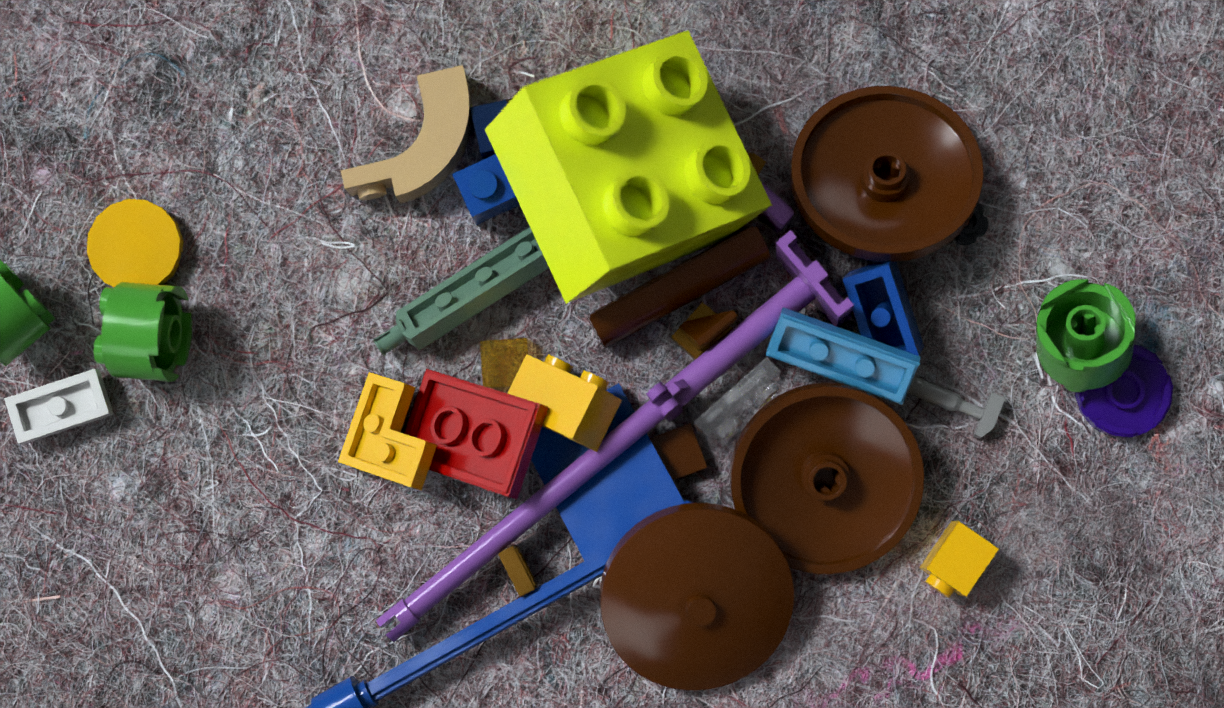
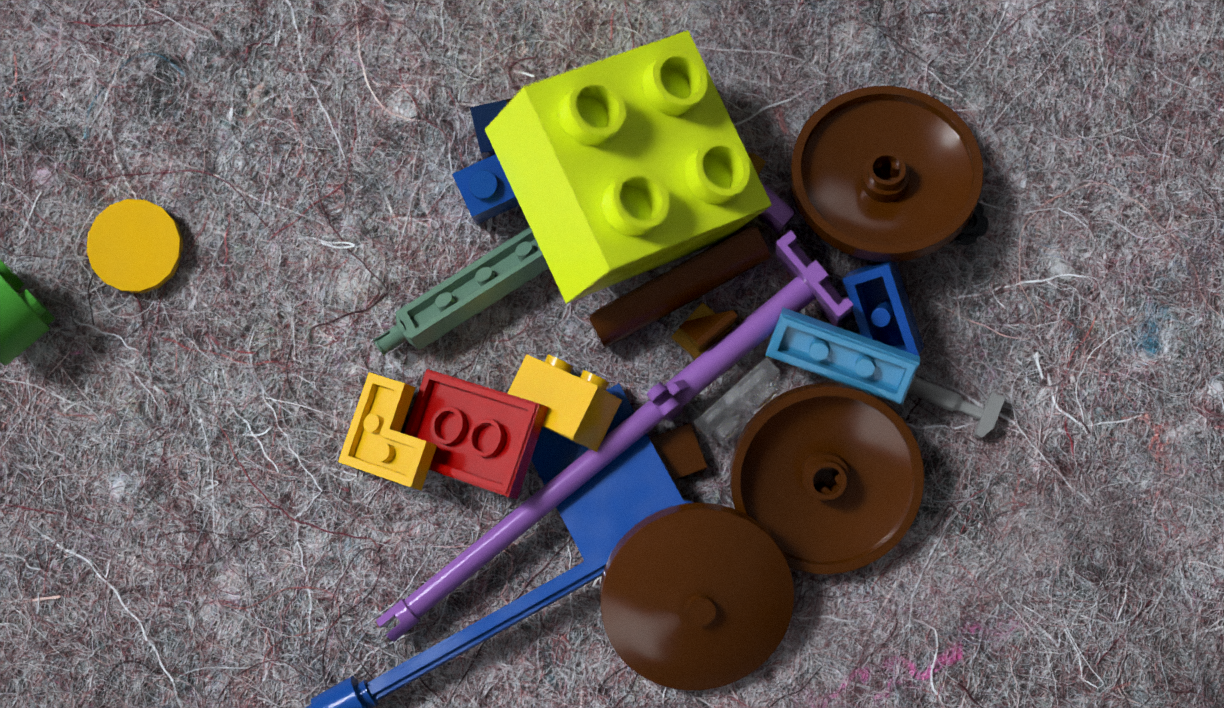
(58, 406): white plate -> none
(143, 331): bright green brick -> none
(434, 152): tan arch -> none
(502, 361): clear yellow tile -> none
(518, 570): pearl gold tile -> none
(957, 560): yellow brick -> none
(1106, 341): bright green brick -> none
(1131, 402): dark purple tile -> none

